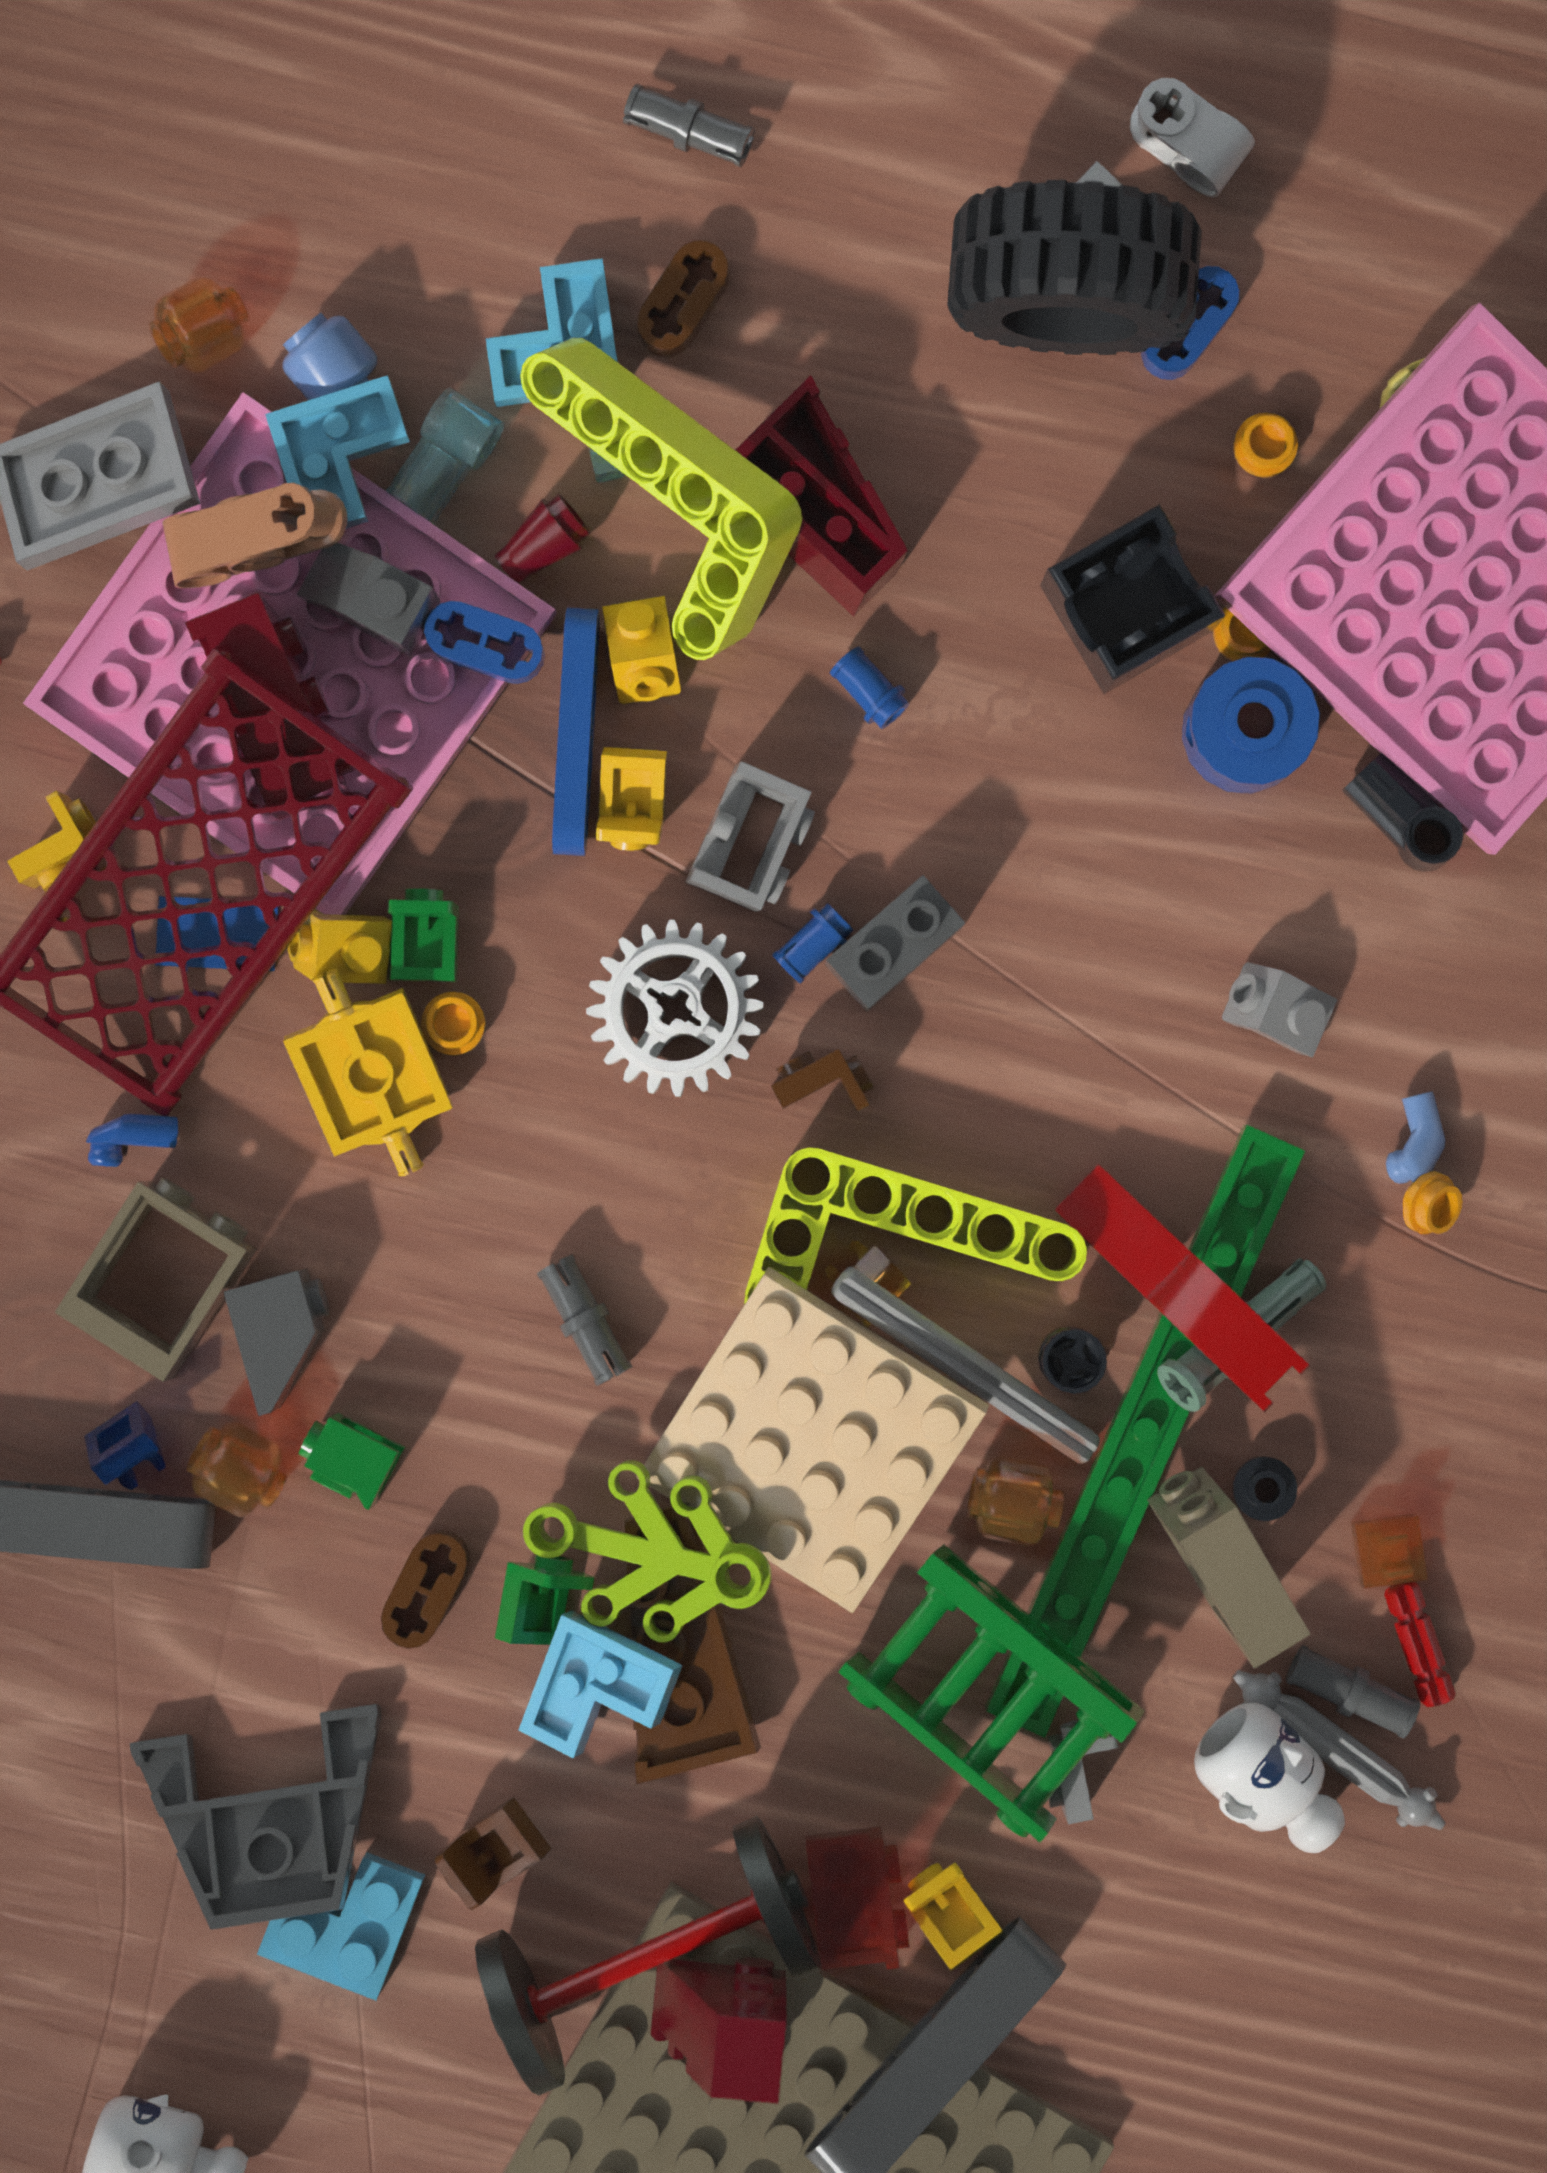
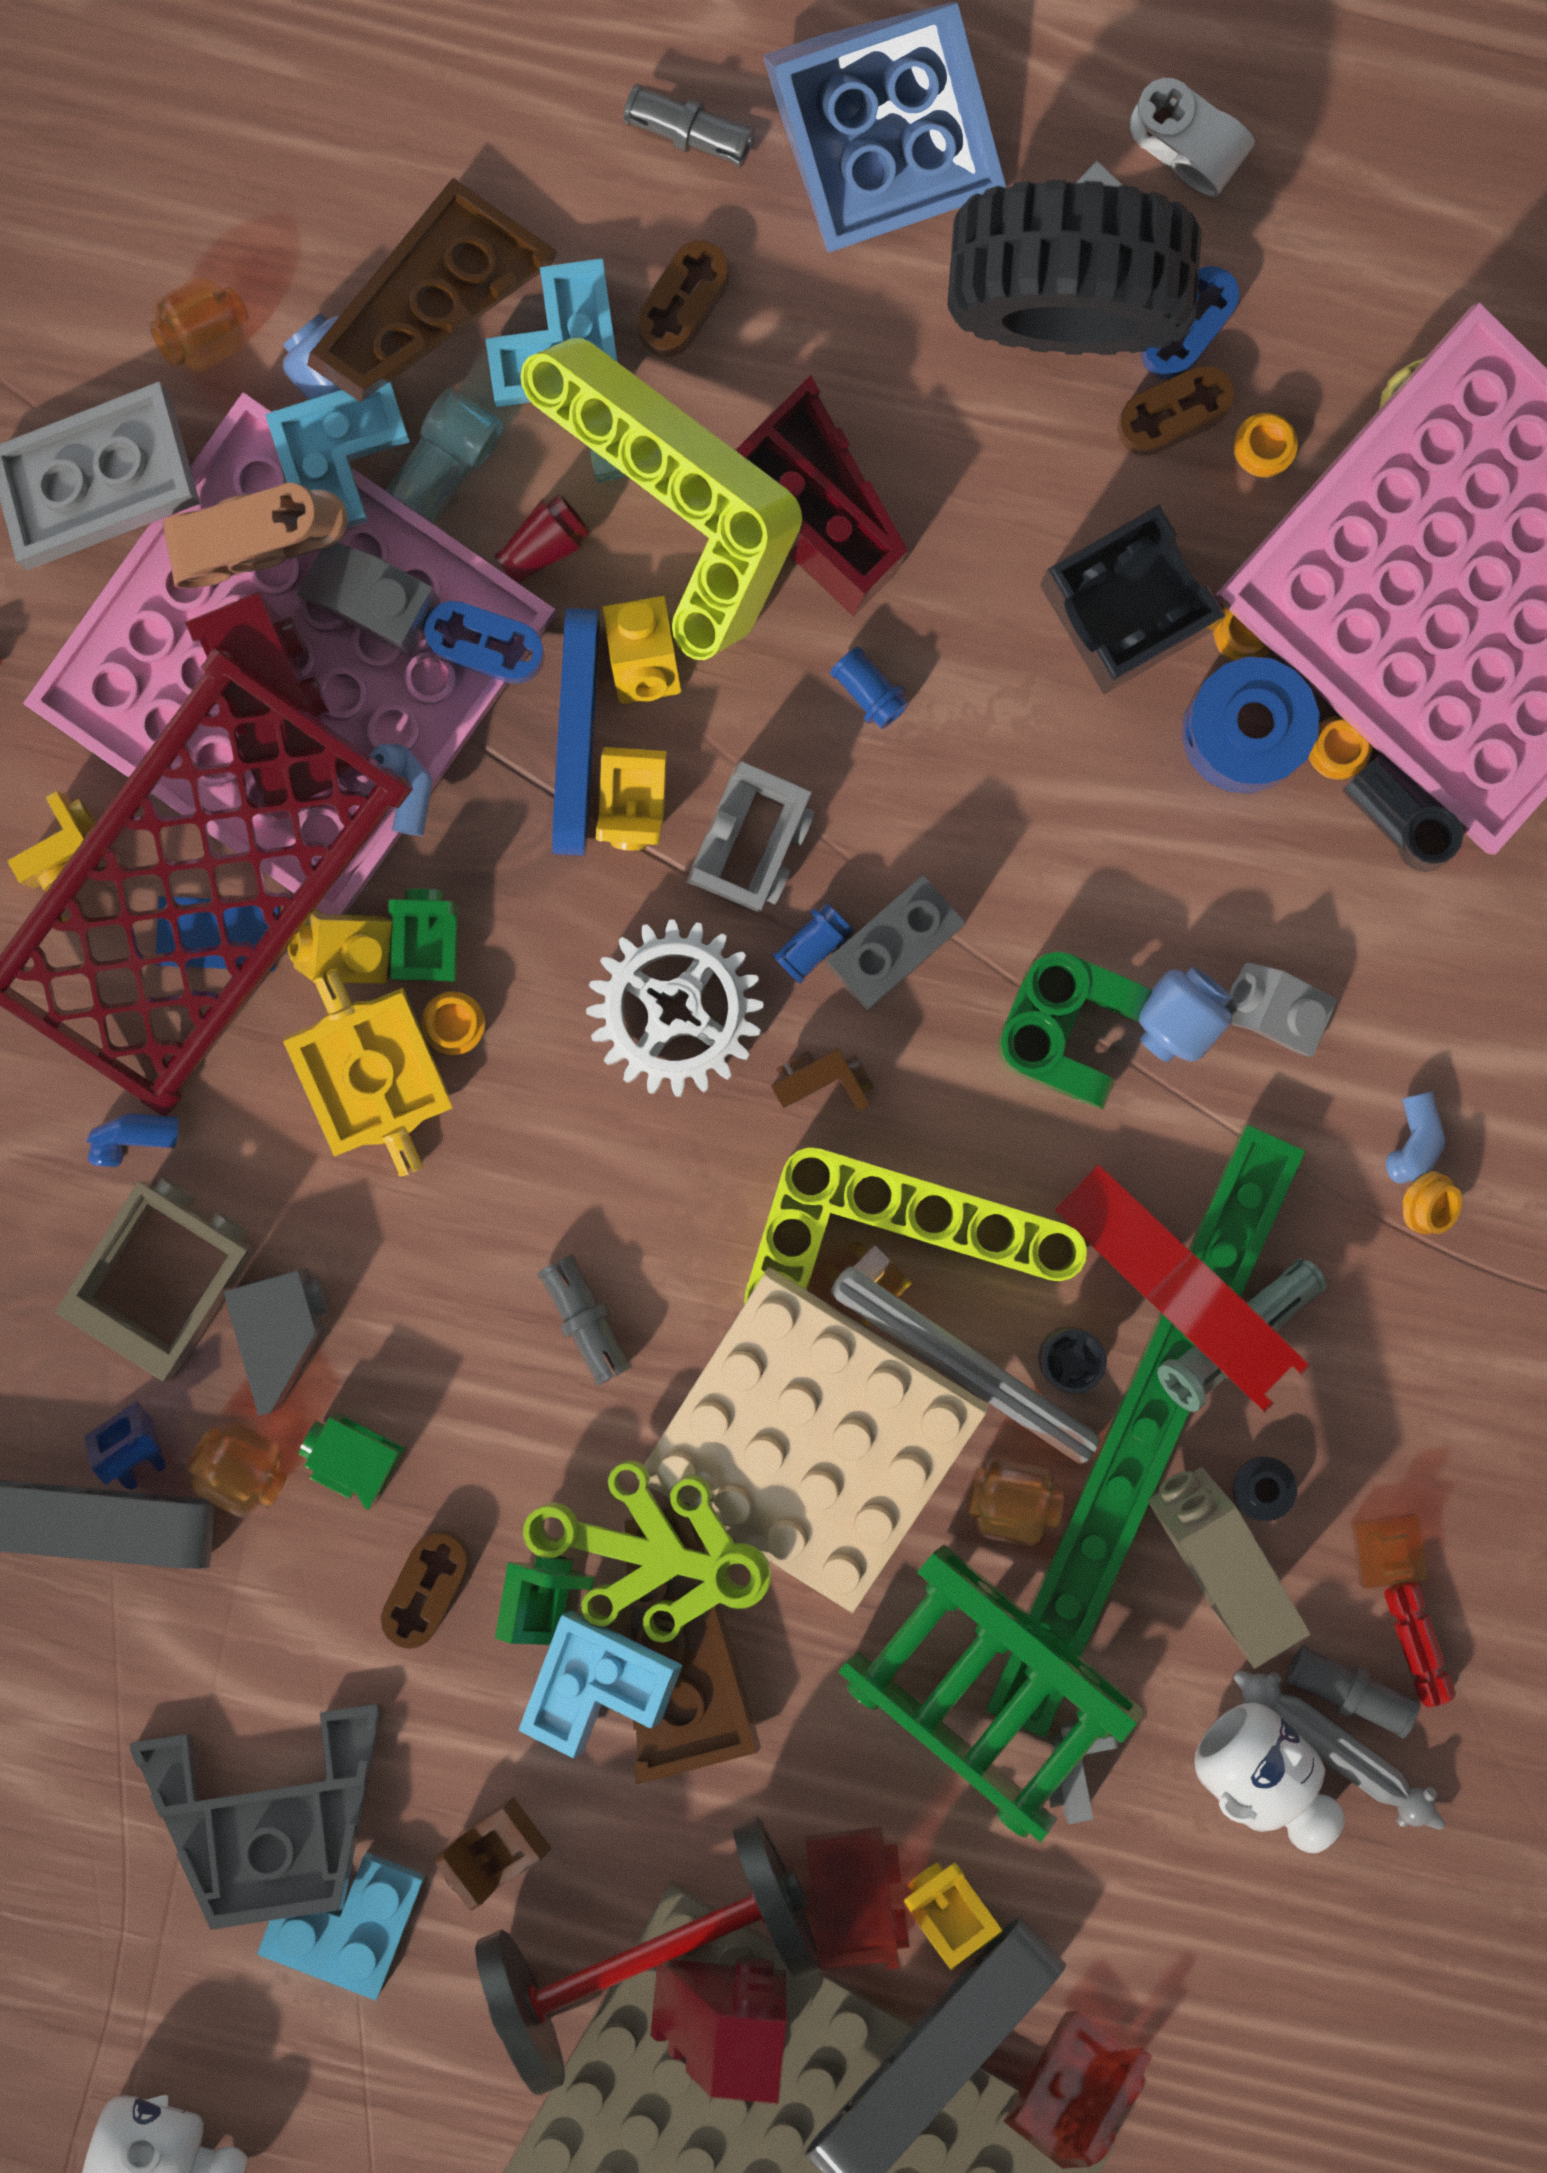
(413, 812): none -> medium blue arm
(431, 286): none -> reddish brown wing
(885, 122): none -> medium blue slope
(1057, 1019): none -> green piece
(1077, 2093): none -> clear red bracket
(1182, 423): none -> reddish brown beam
(1184, 1015): none -> medium blue head
(1339, 750): none -> light orange plate

